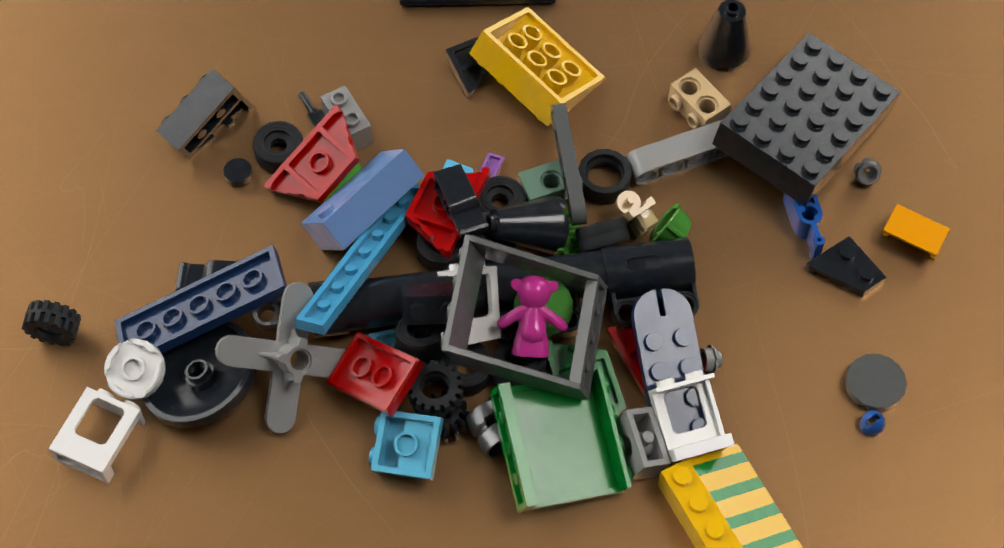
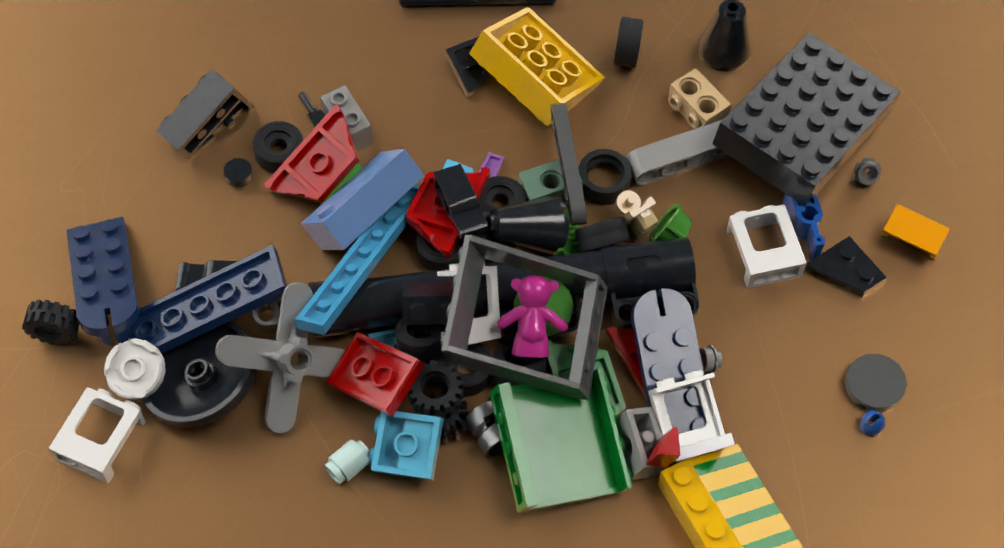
(103, 279): none -> dark blue plate
(347, 461): none -> light aqua brick
(628, 42): none -> black tyre
(666, 449): none -> red slope
(772, 264): none -> white window

